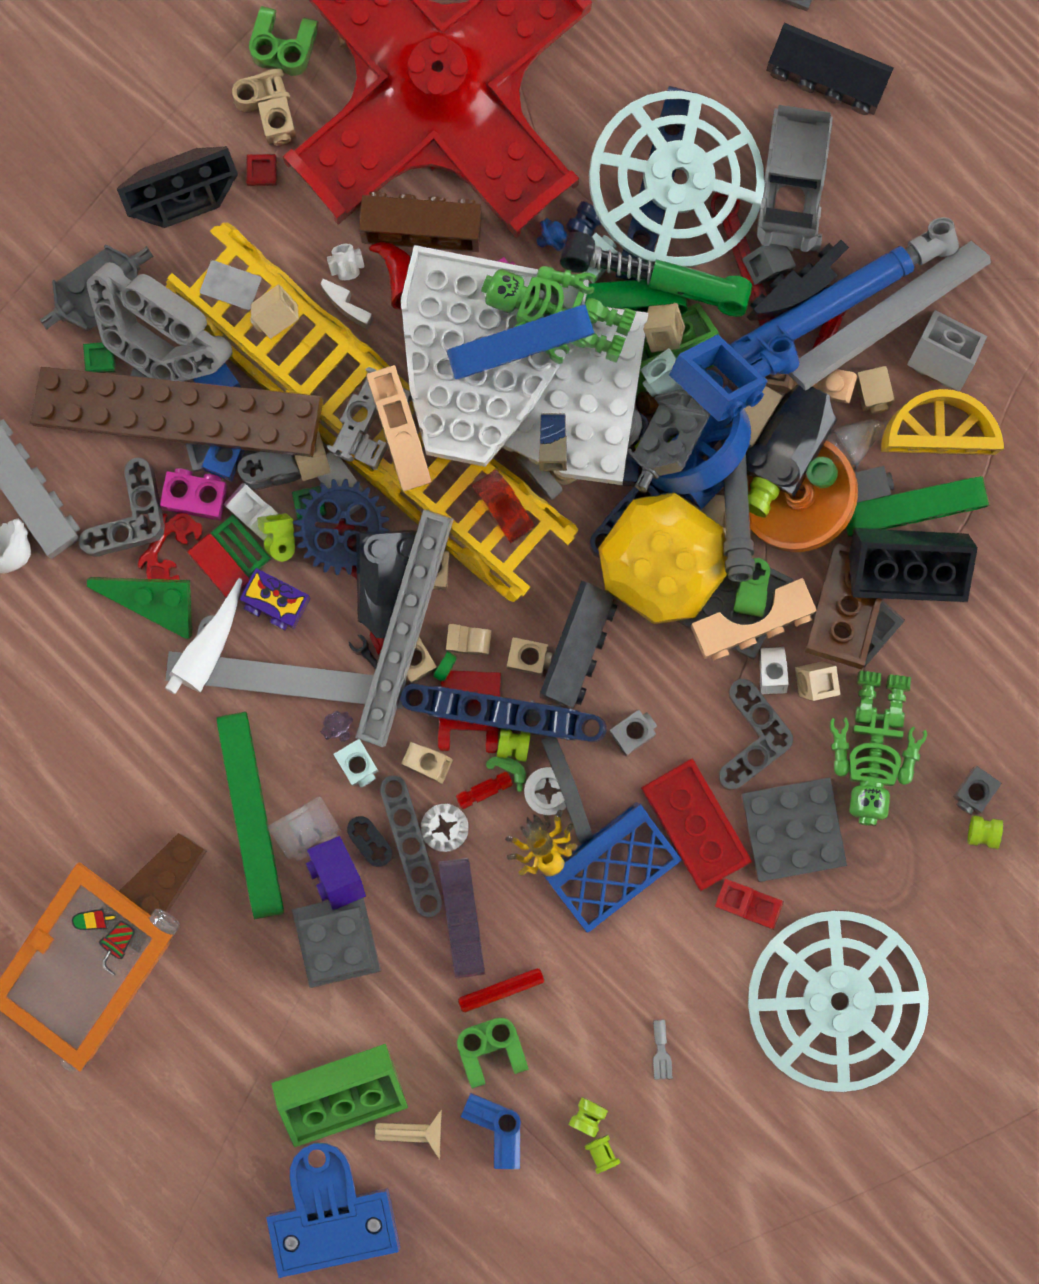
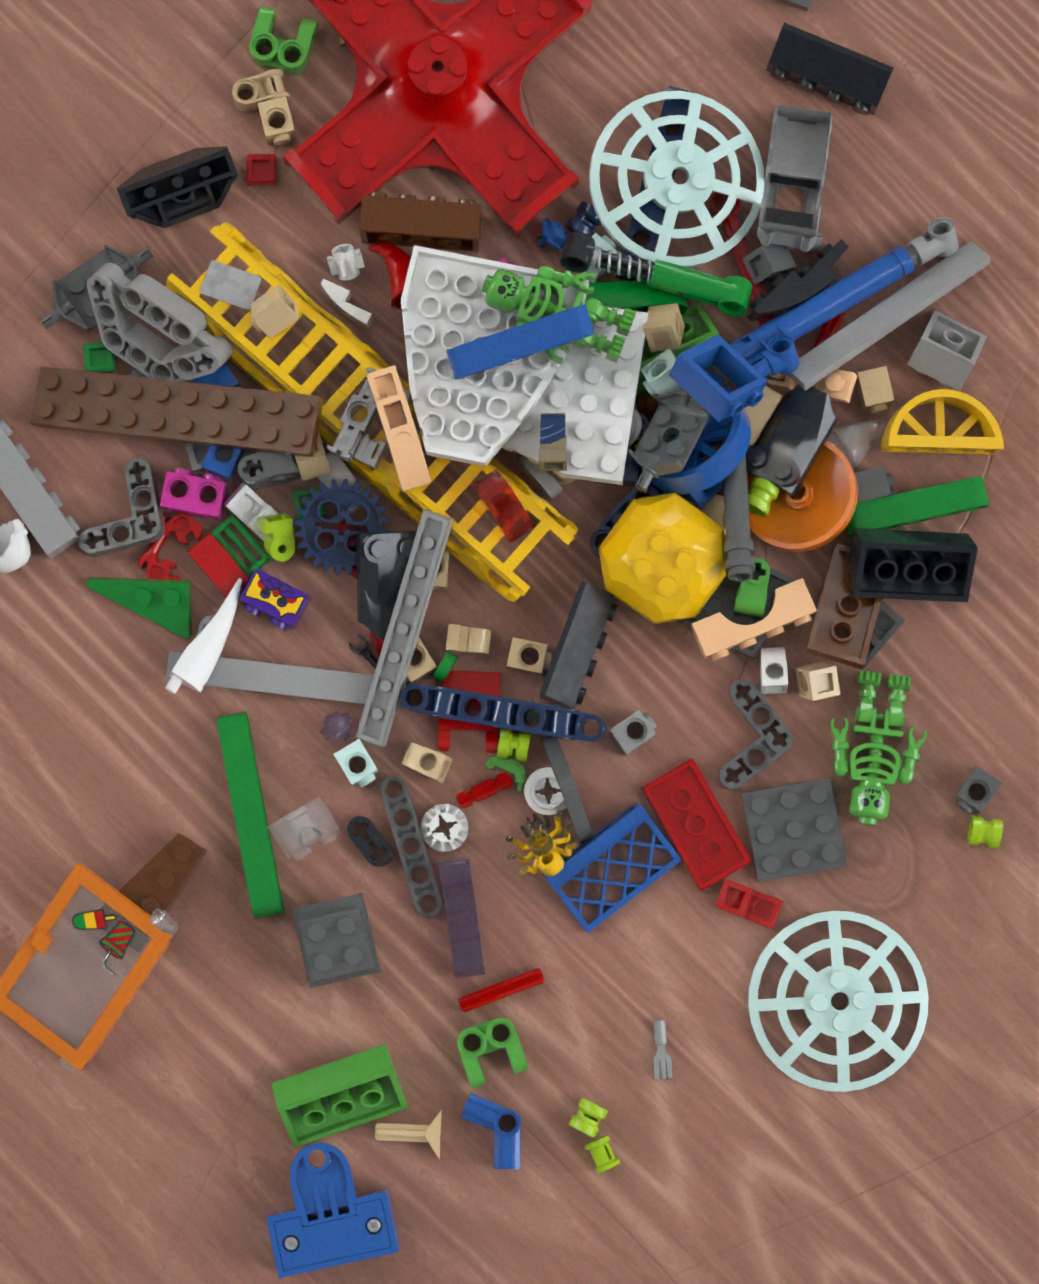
(335, 872): dark purple brick -> none
(822, 472): green tile -> none

